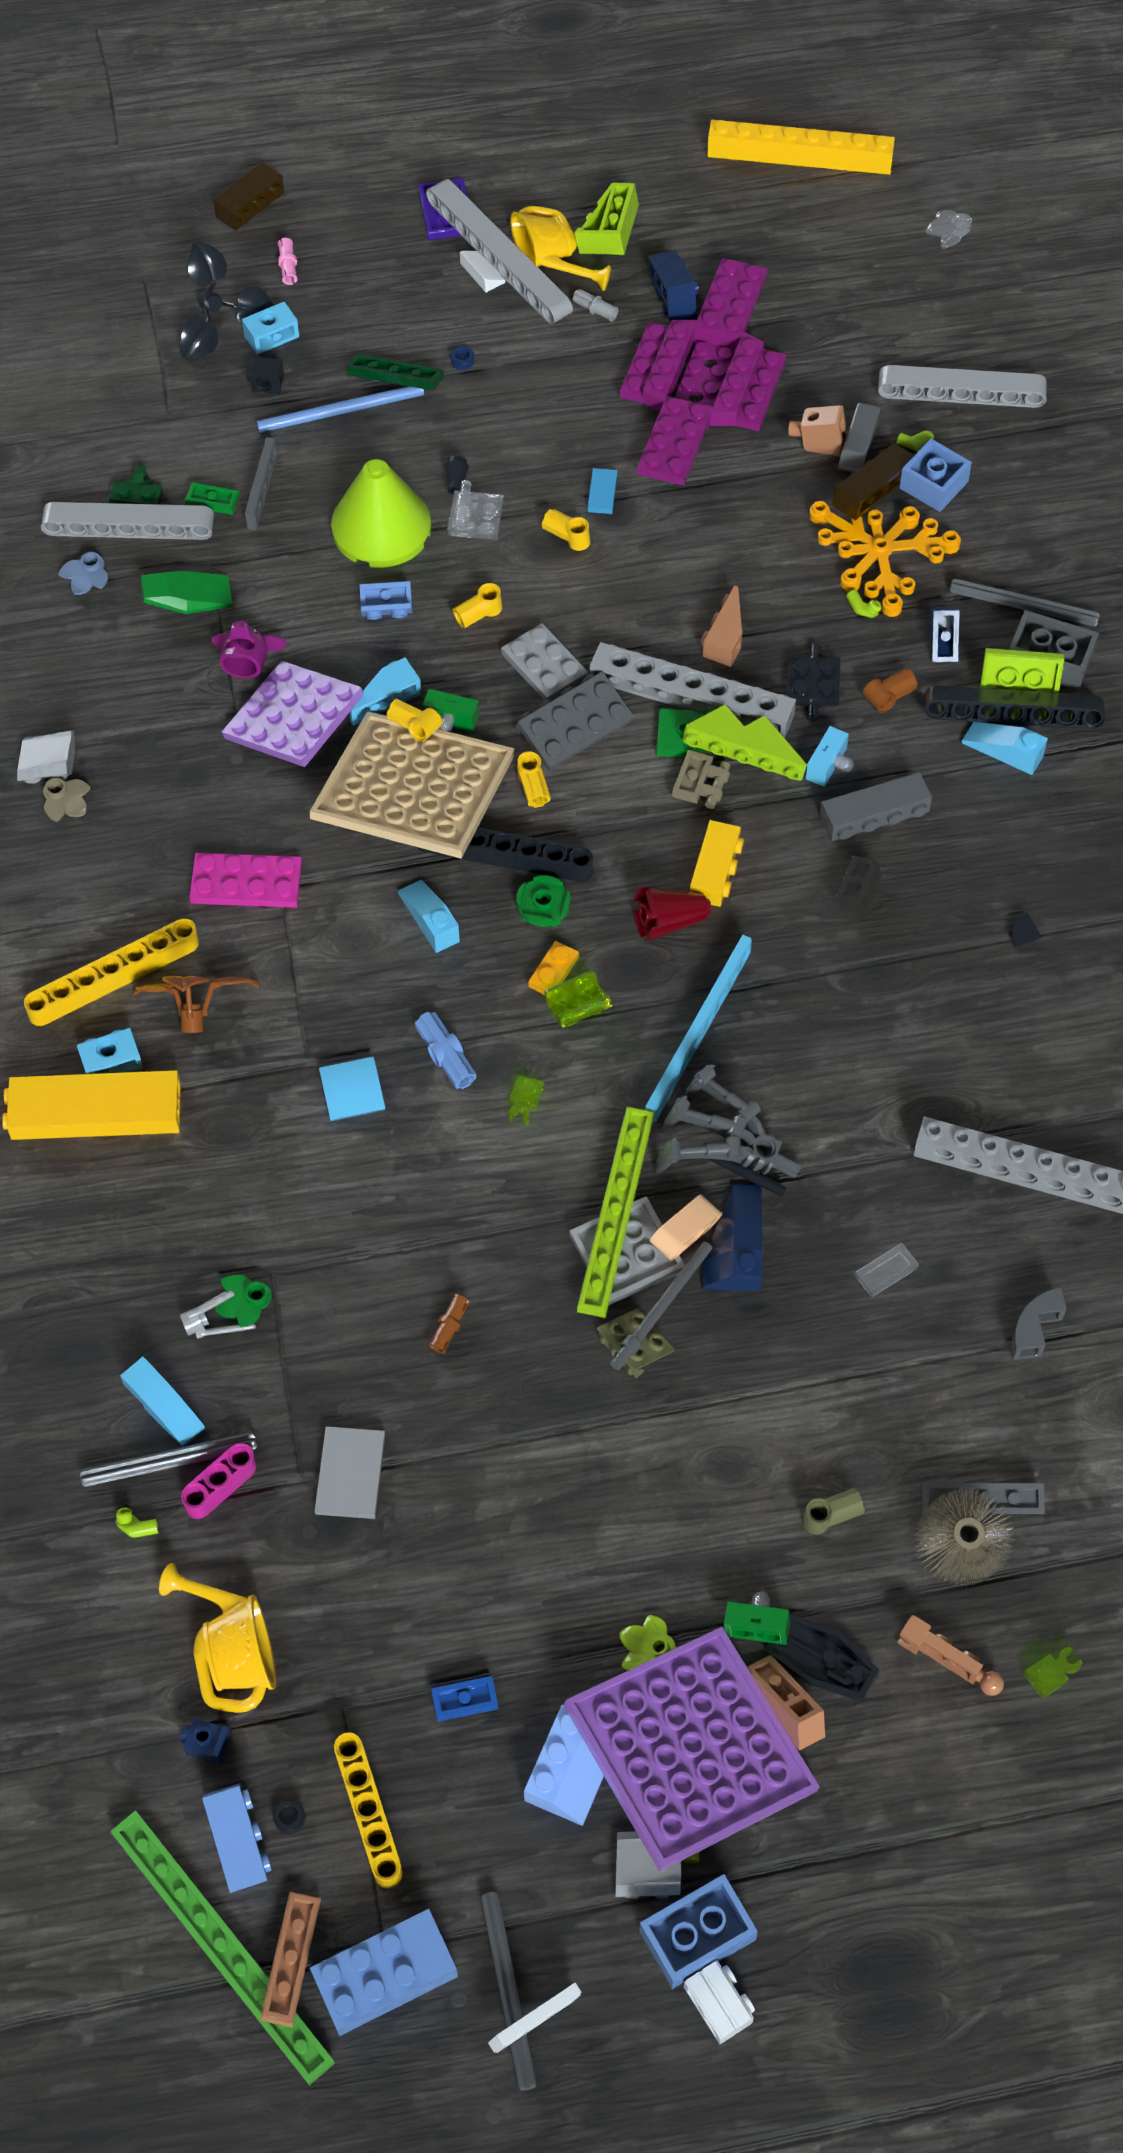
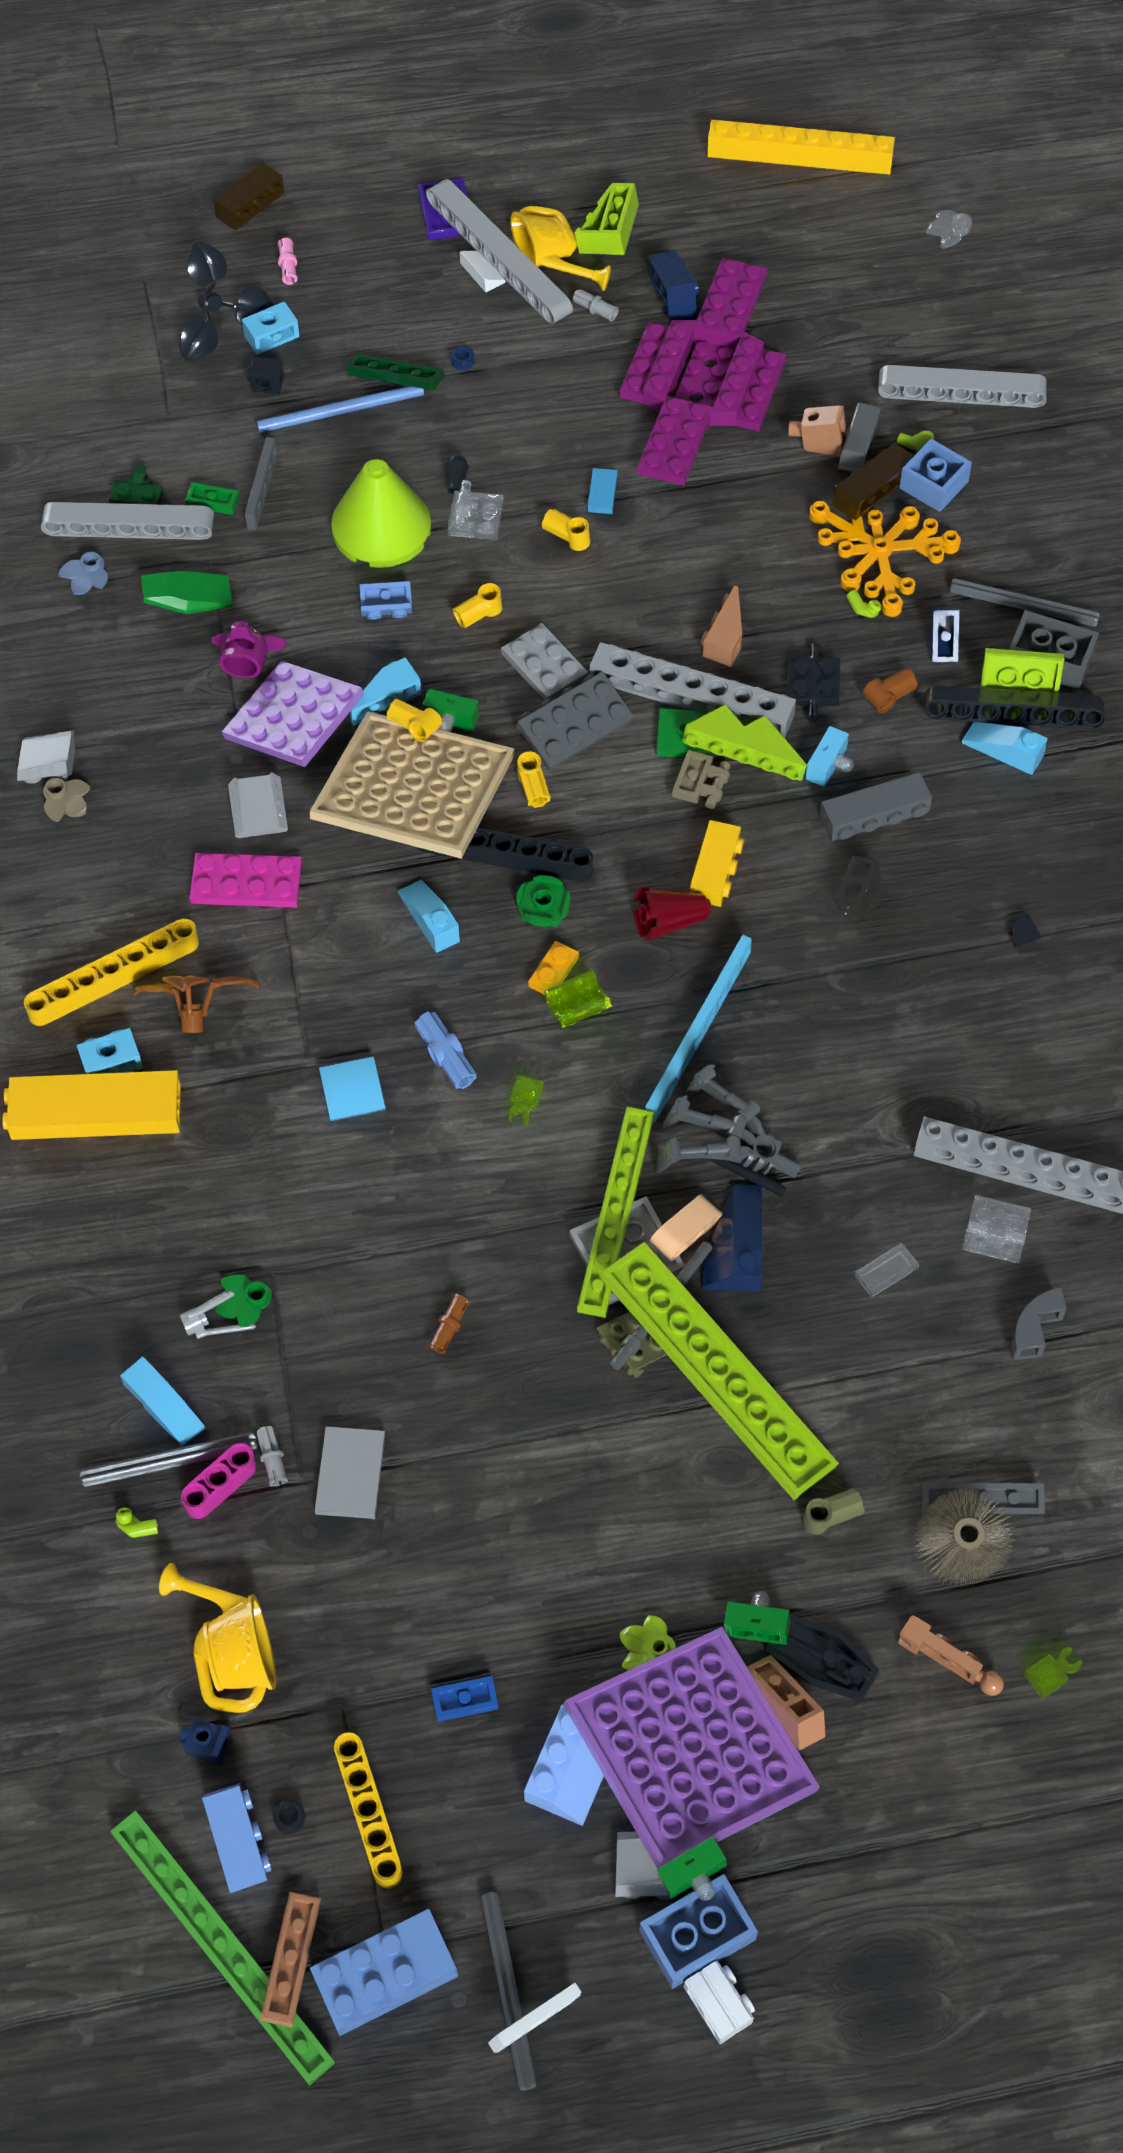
(257, 805): none -> light grey slope
(271, 1456): none -> light grey axle
(693, 1870): none -> green piece
(719, 1370): none -> lime plate
(996, 1229): none -> clear plate

